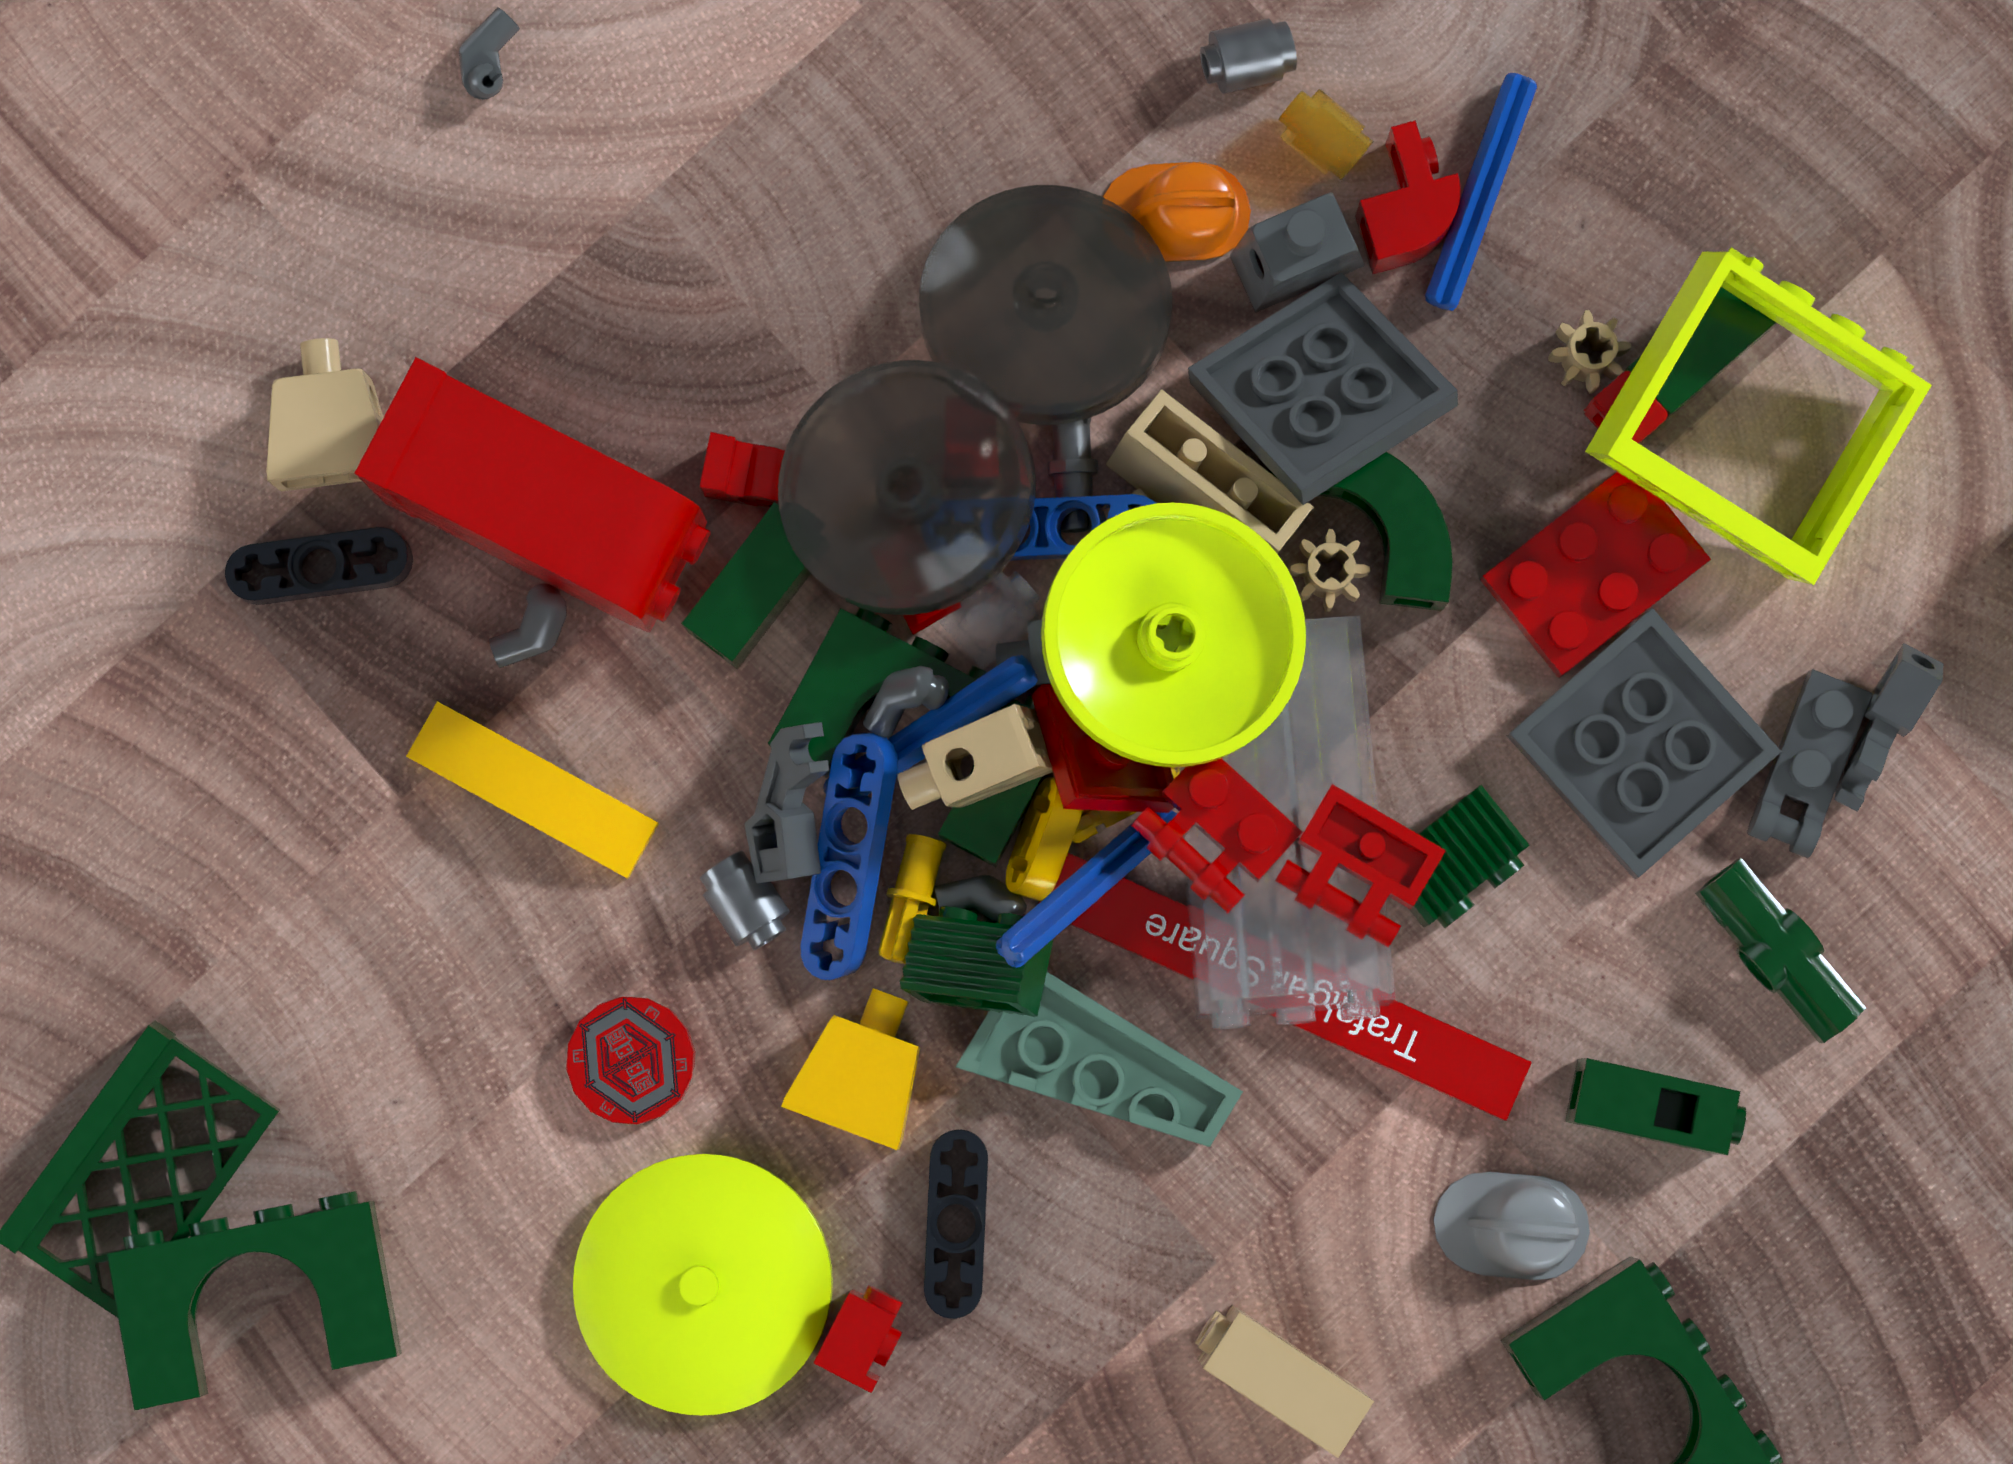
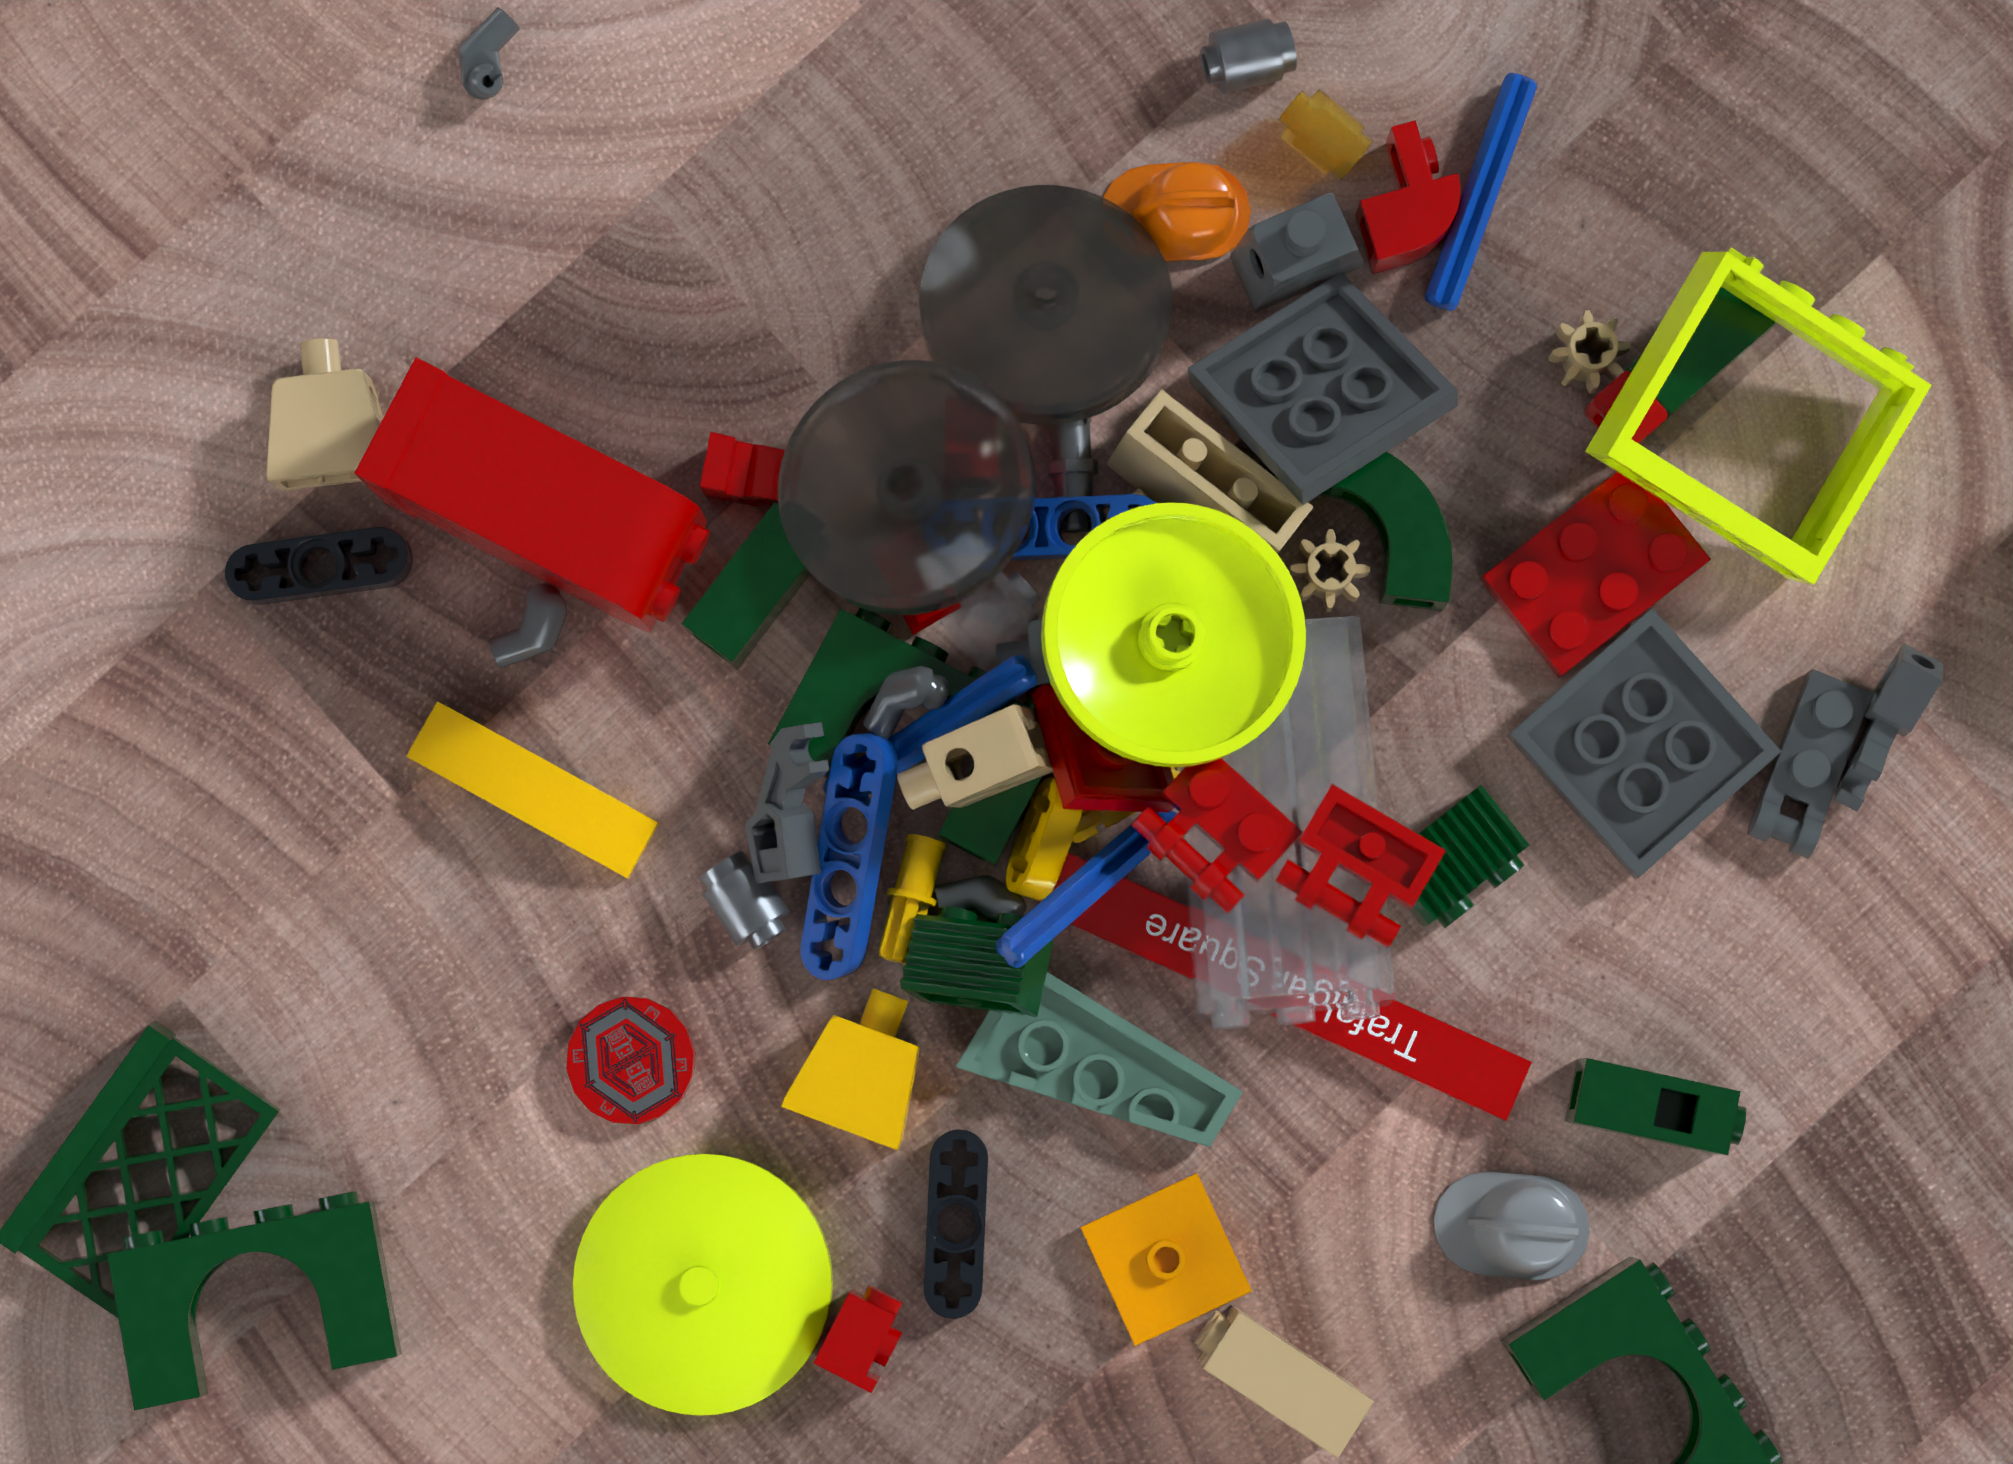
(1166, 1259): none -> light orange plate
(1780, 951): dark green piece -> none

